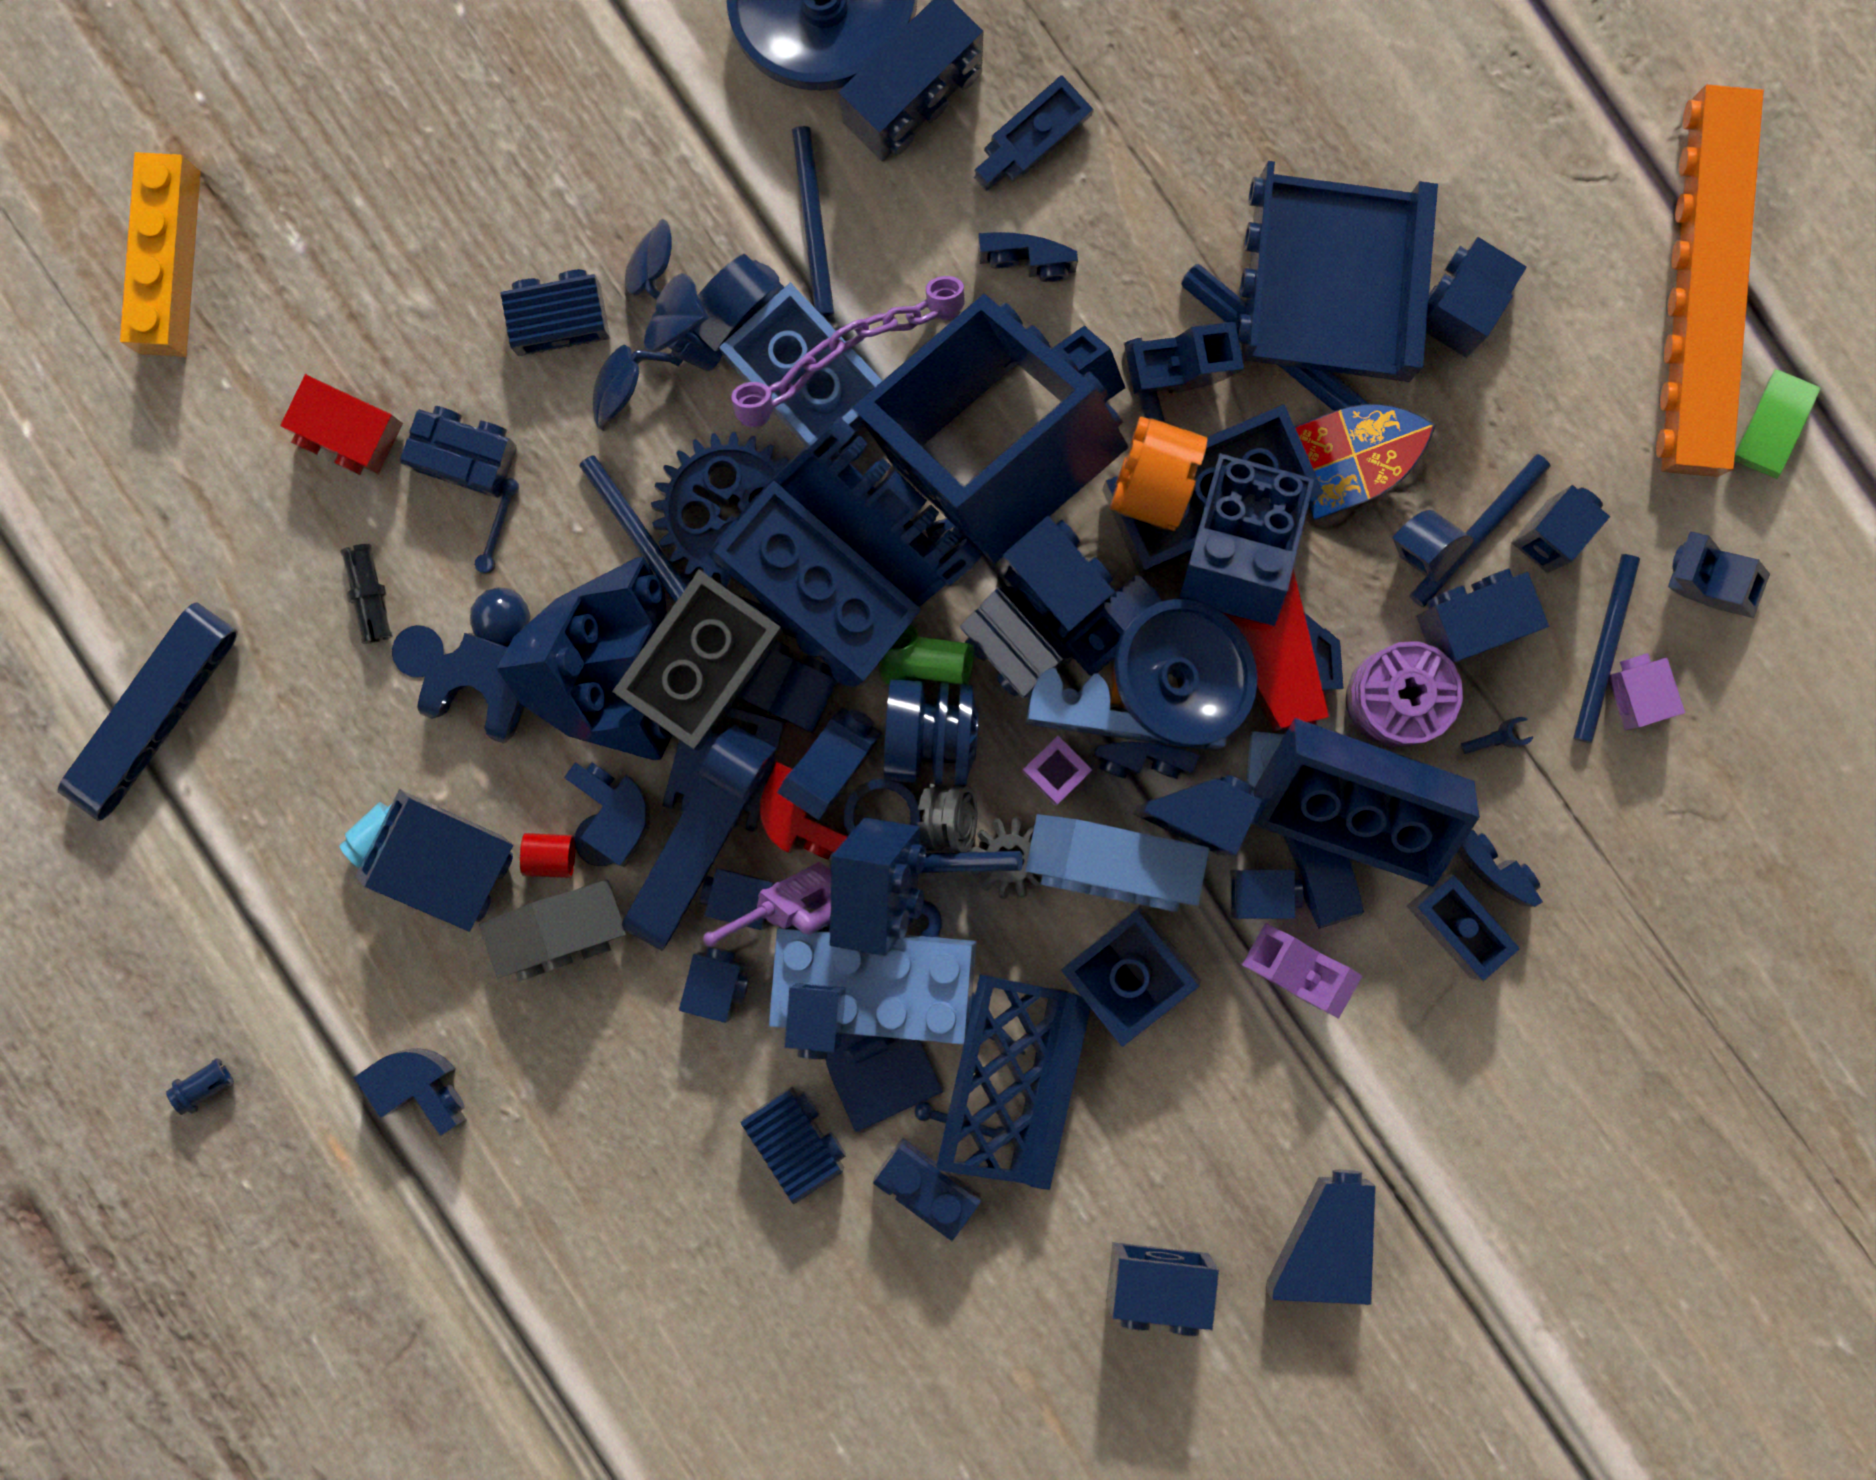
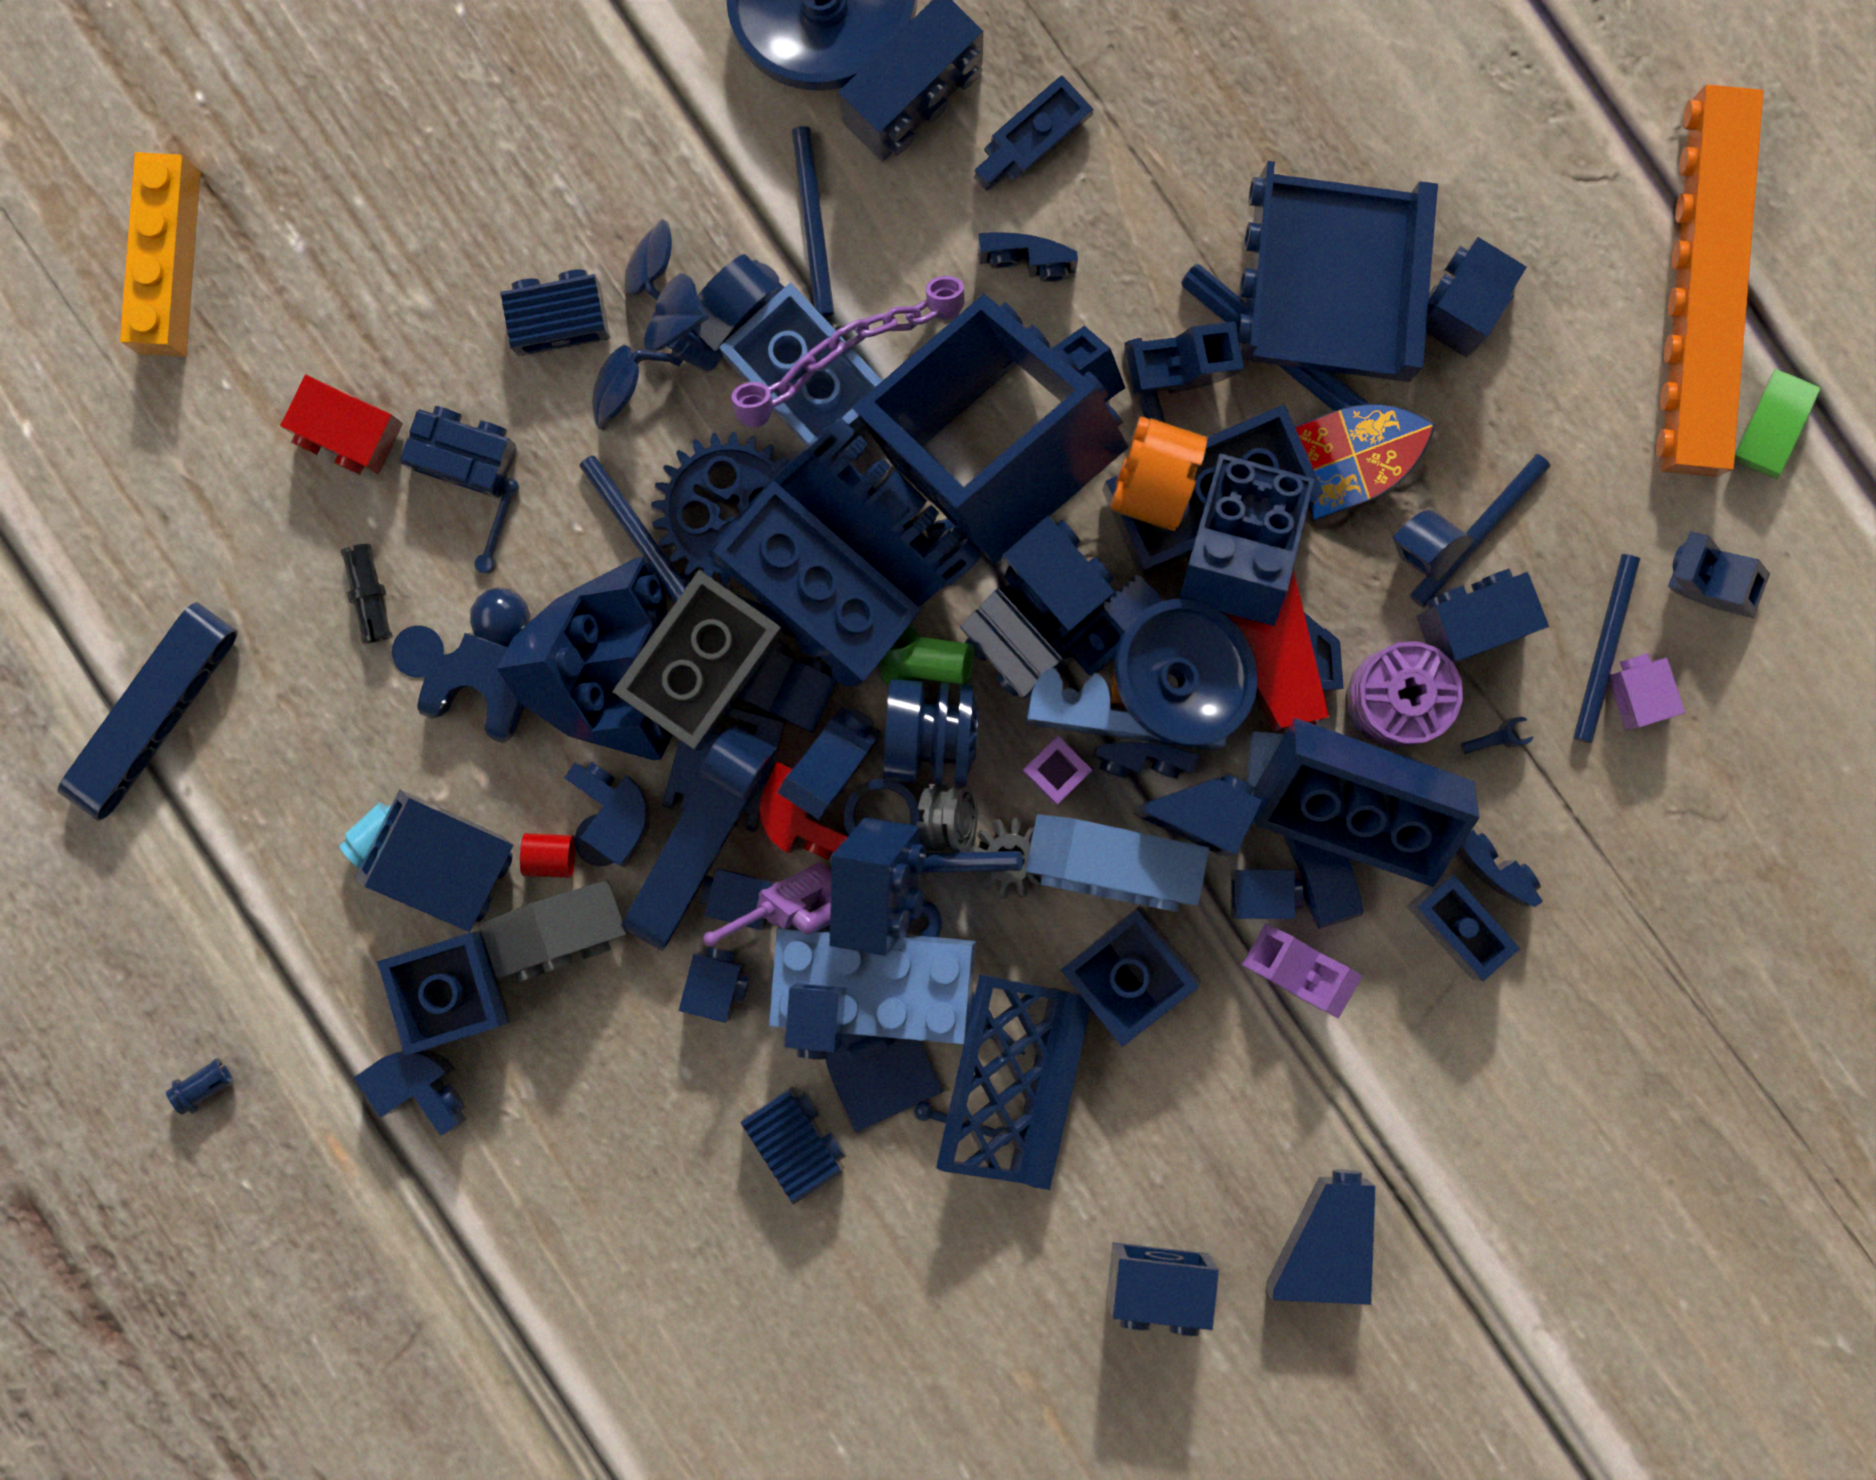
(443, 992): none -> dark blue brick
(927, 1192): dark blue brick -> none
(1562, 528): dark blue brick -> none

